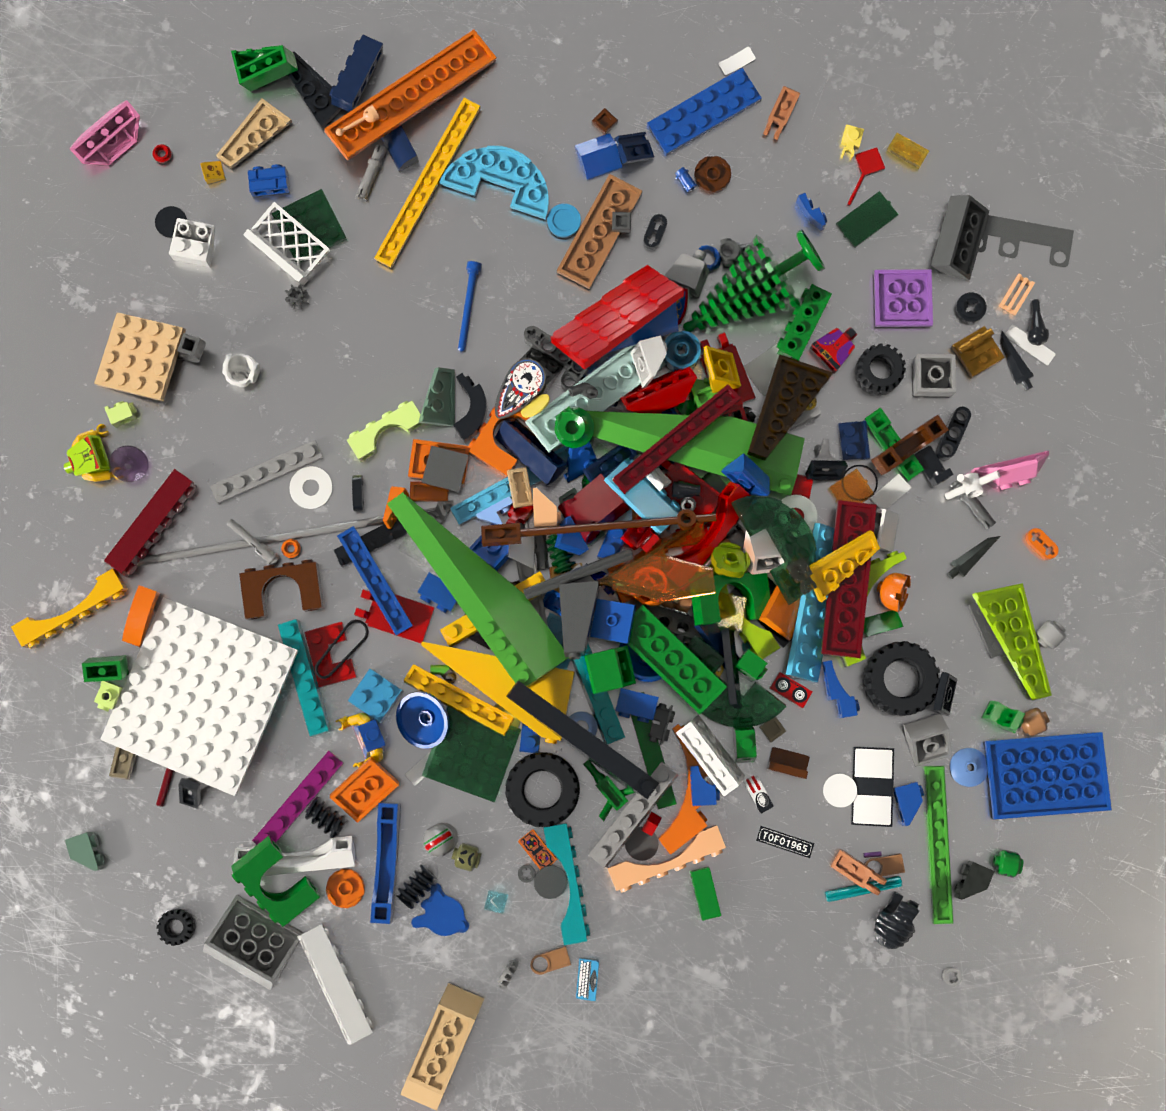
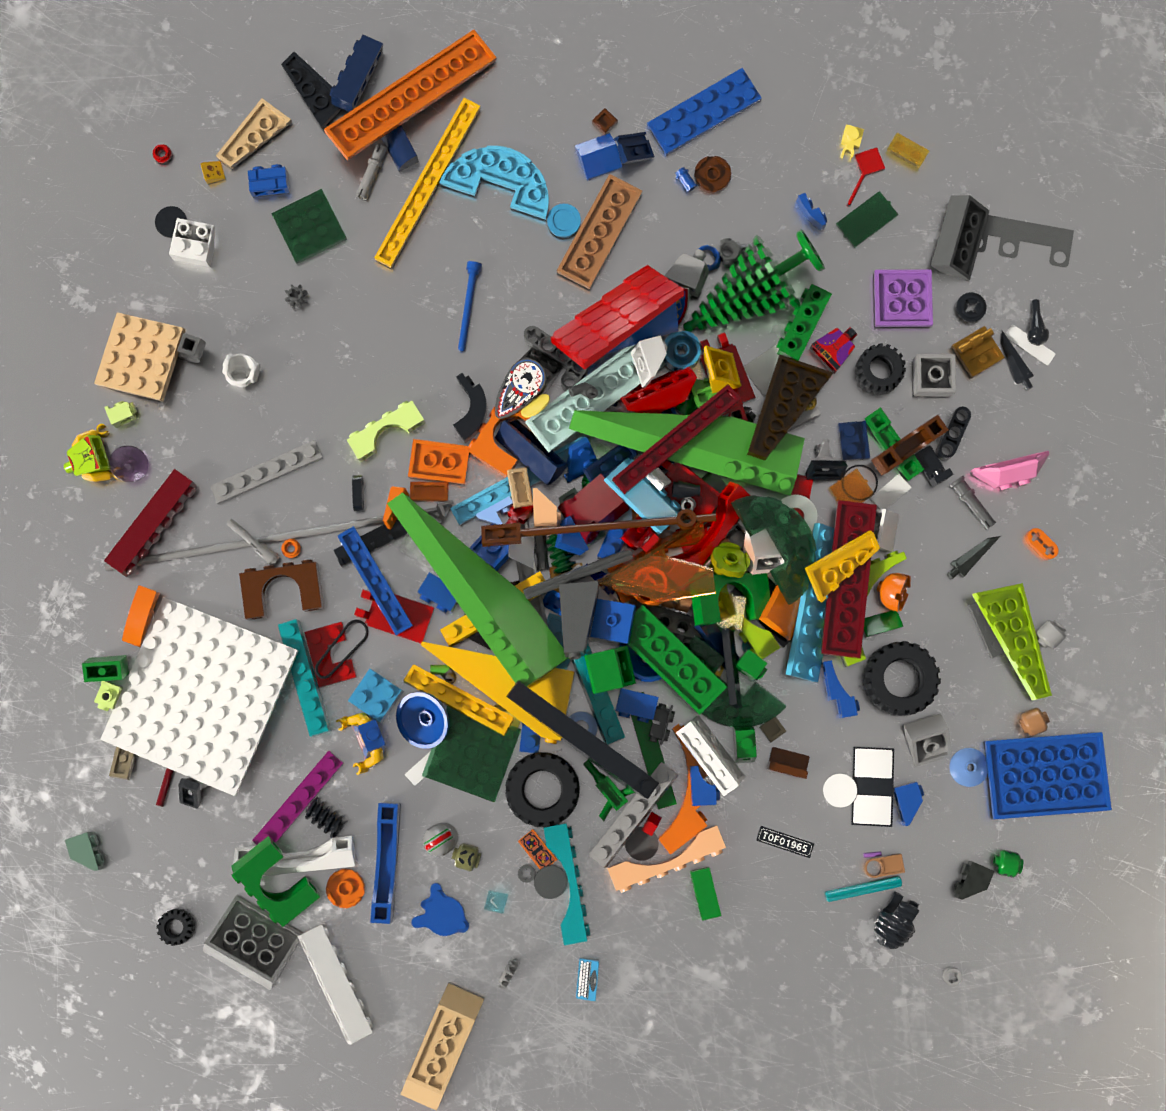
(108, 136): bright pink wedge -> none
(108, 587): yellow arch -> none
(263, 65): green wedge -> none
(279, 257): white fence -> none
(301, 477): white gear -> none
(364, 789): orange plate -> none
(370, 115): light nougat hinge -> none
(416, 887): black piece -> none
(440, 399): sand green wing -> none
(445, 469): dark grey tile -> none
(556, 959): medium nougat piece -> none
(574, 427): green piece -> none
(621, 222): dark grey tile -> none
(651, 230): black beam -> none
(737, 61): white sticker -> none
(748, 476): blue slope -> none
(758, 793): sticker -> none
(782, 110): nougat hinge -> none
(791, 690): tile -> none
(801, 573): clear smoke plate -> none
(857, 871): nougat hinge -> none
(938, 845): bright green tile -> none
(945, 693): black tile -> none
(972, 485): white bar -> none
(1003, 716): green brick -> none
(1024, 281): light nougat tile -> none

